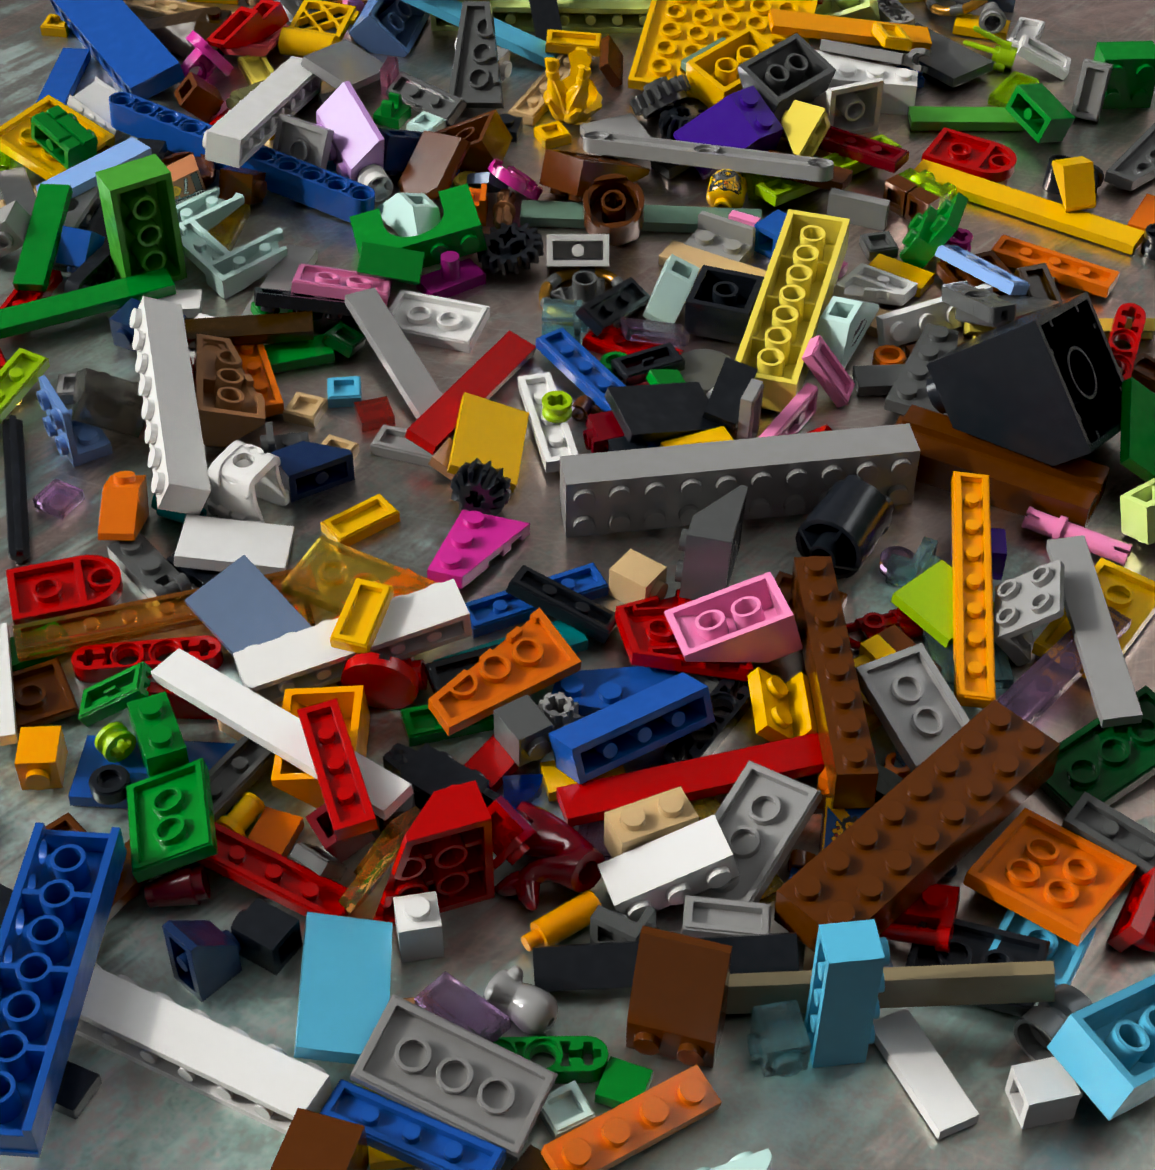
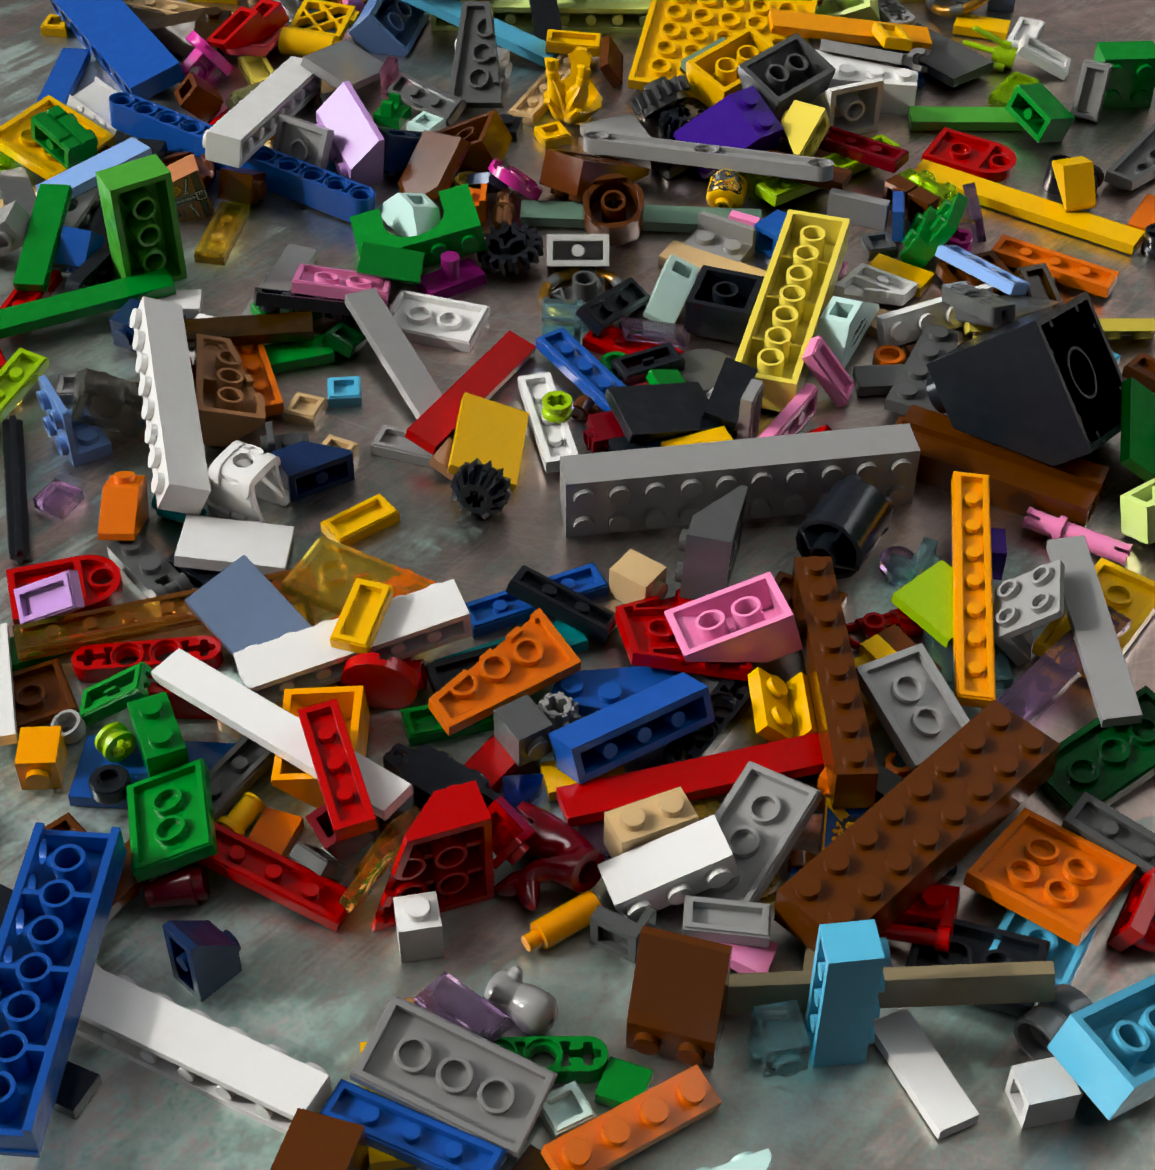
(50, 597): none -> lavender tile
(72, 725): none -> light grey hinge
(224, 270): light aqua wedge -> none
(267, 935): black brick -> none
(341, 986): medium azure tile -> none
(374, 413): clear red tile -> none
(383, 186): white wheel -> none
(472, 544): dark pink wing -> none
(614, 962): black tile -> none
(898, 216): none -> blue tile
(973, 214): none -> tile
(992, 18): light grey cone -> none
(1126, 358): red beam -> none

